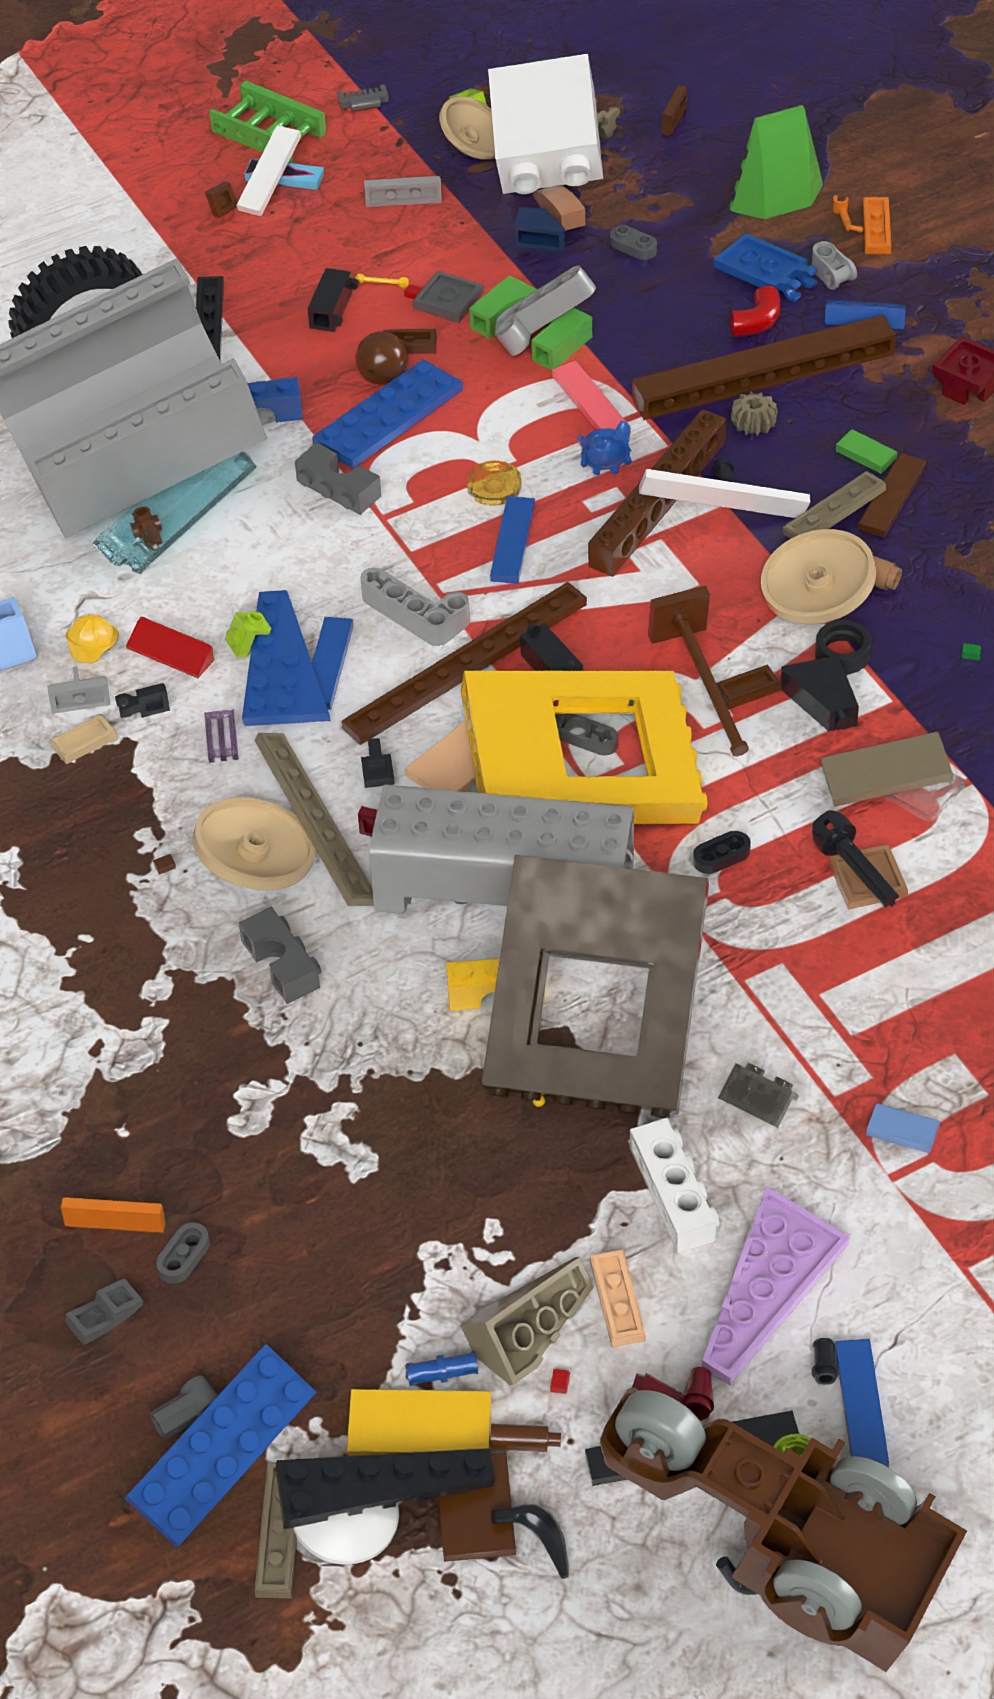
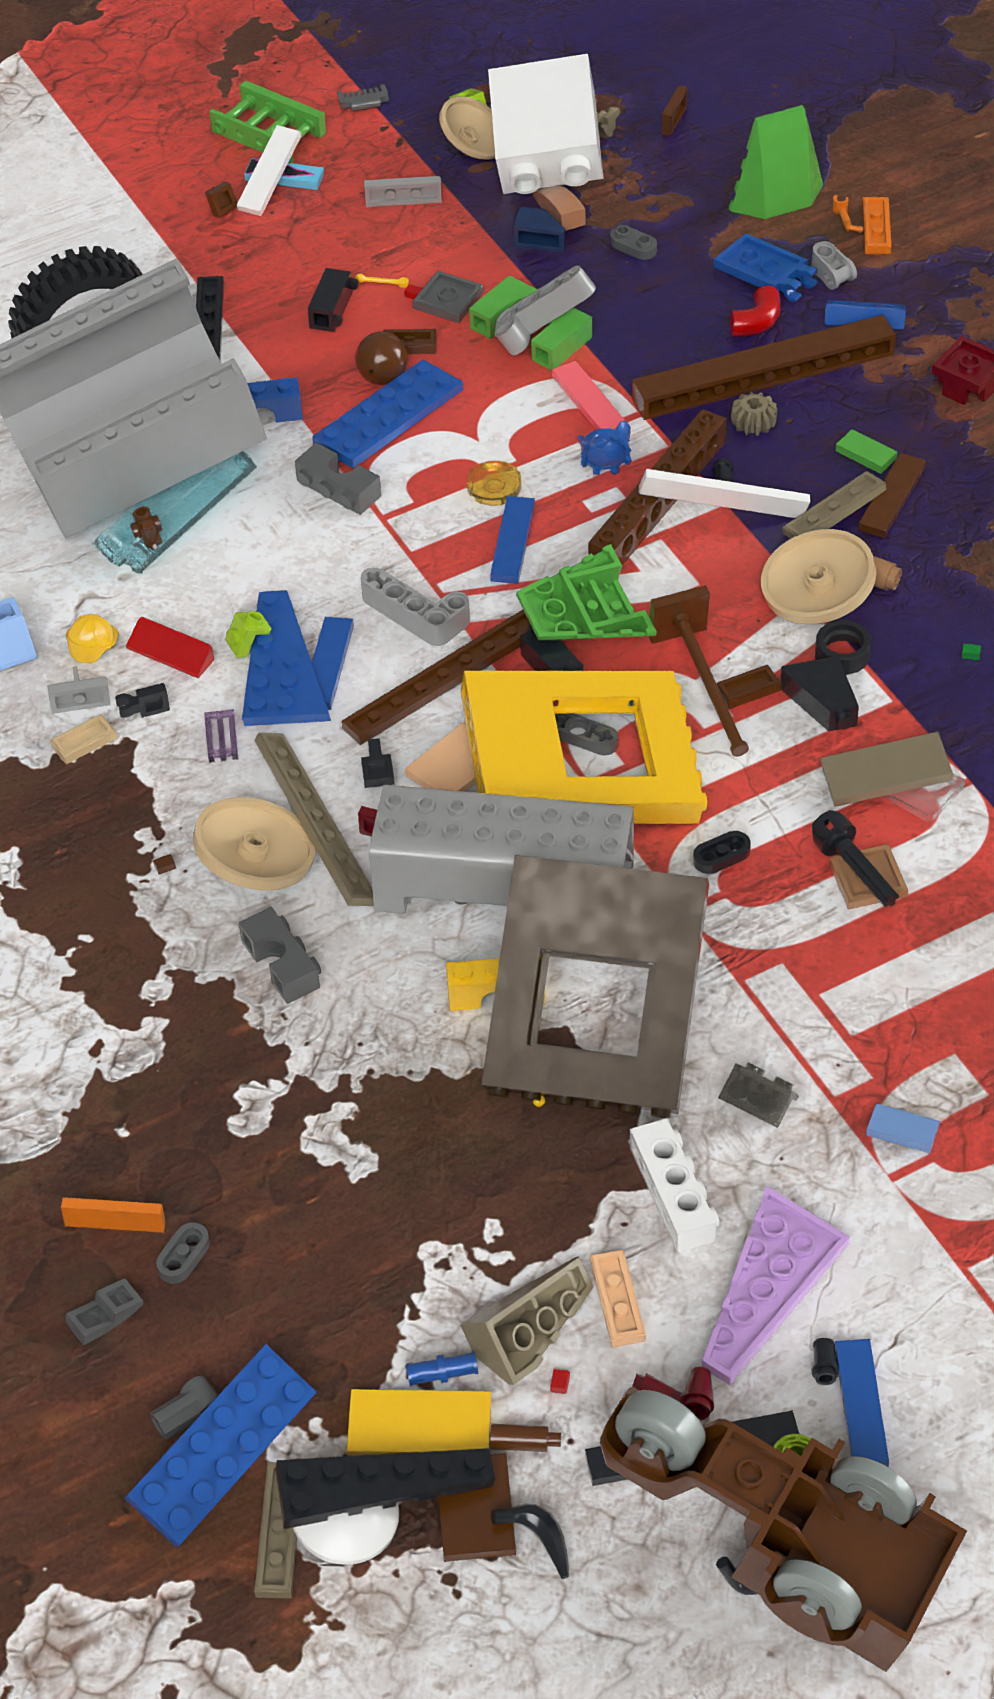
(584, 602): none -> bright green wedge

